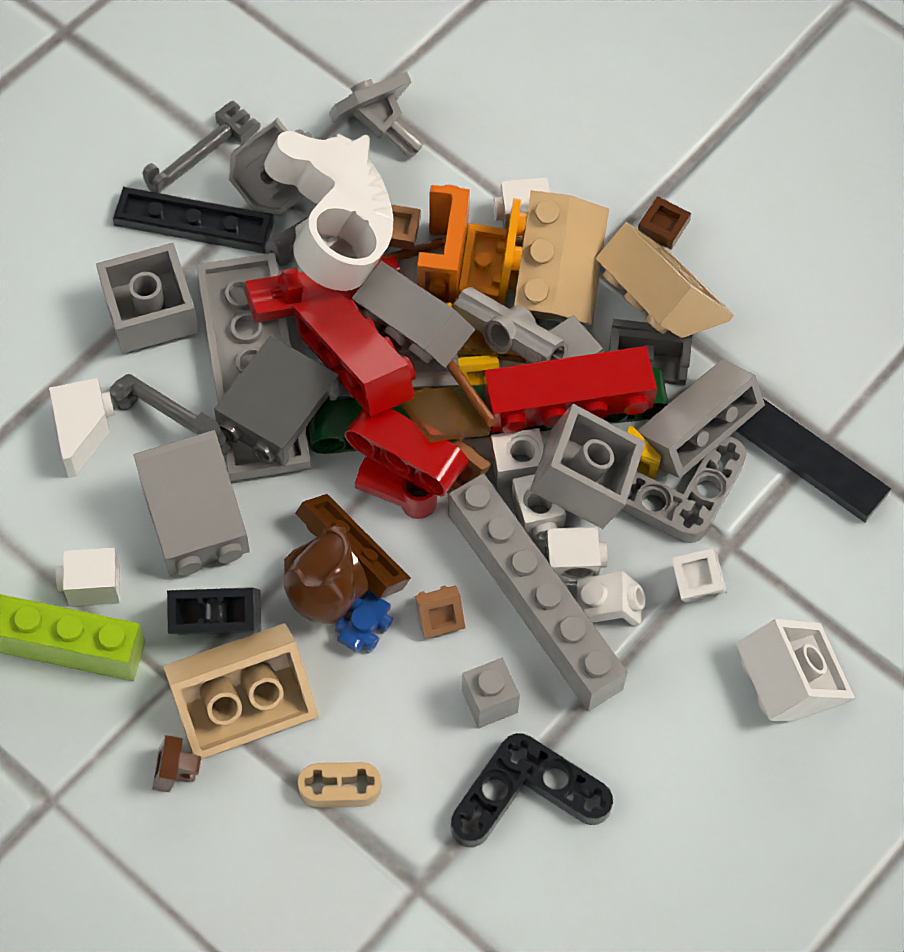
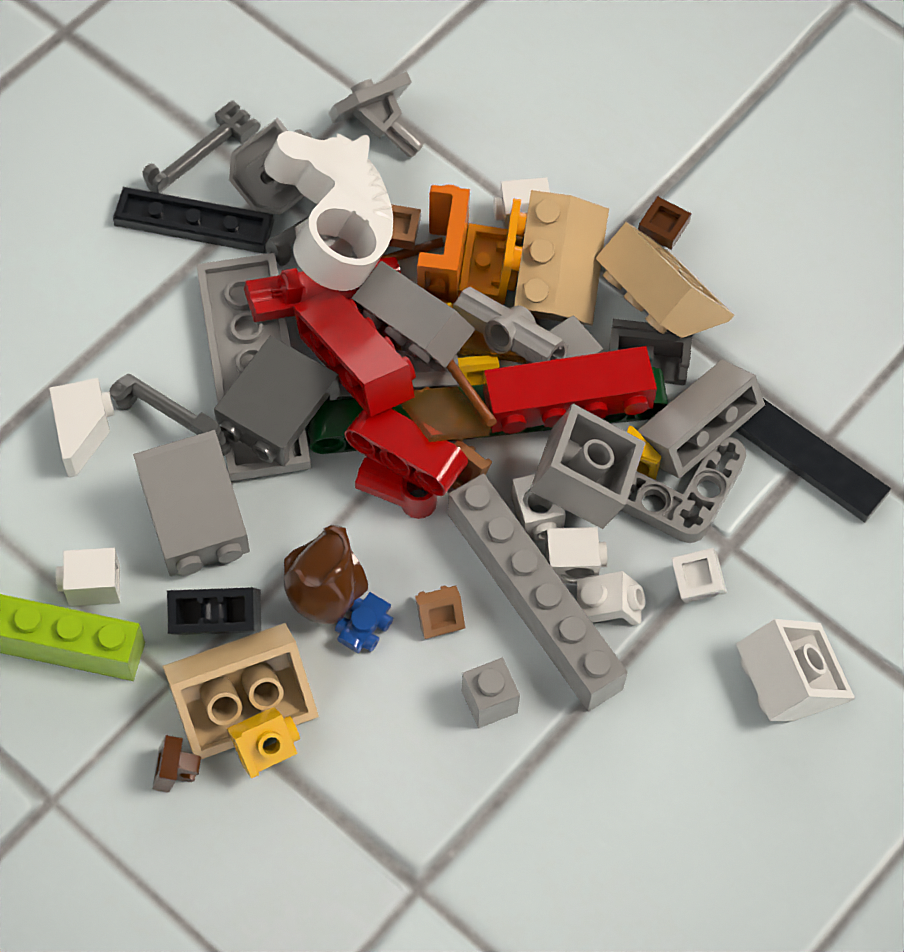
(147, 297): light grey brick -> none
(251, 733): none -> yellow brick
(339, 774): tan beam -> none
(381, 570): reddish brown plate -> none
(506, 446): white brick -> none
(515, 777): black beam -> none

